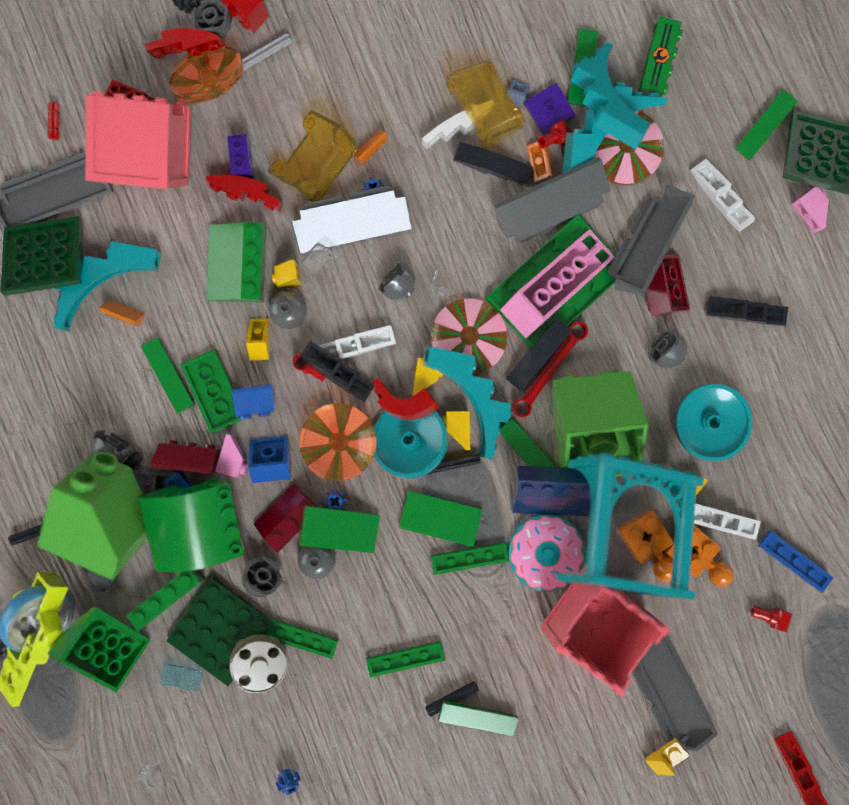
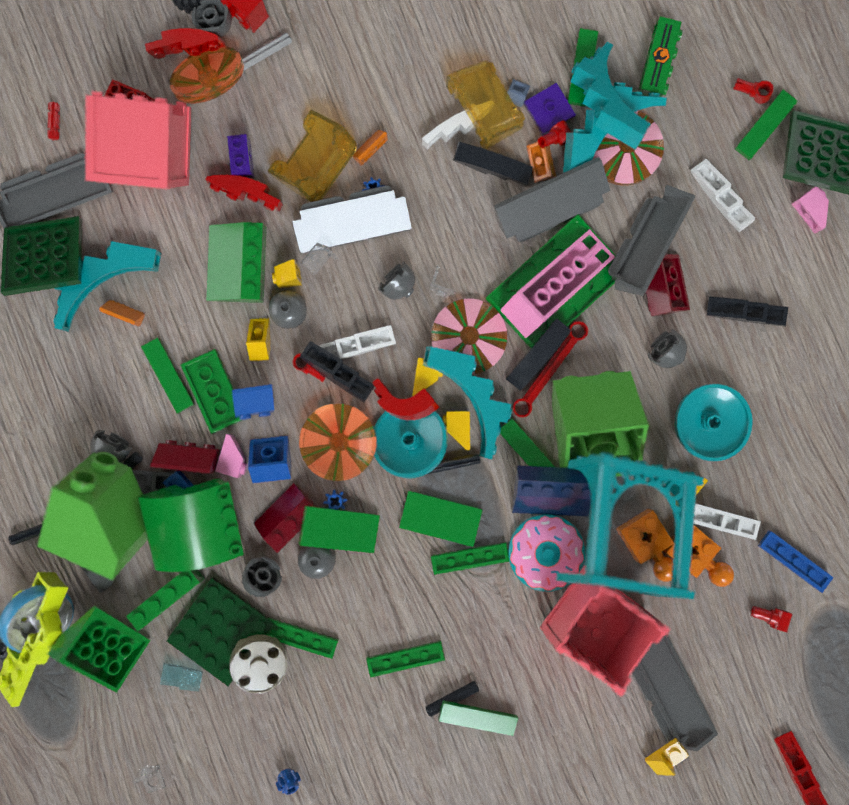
(753, 89): none -> red pin

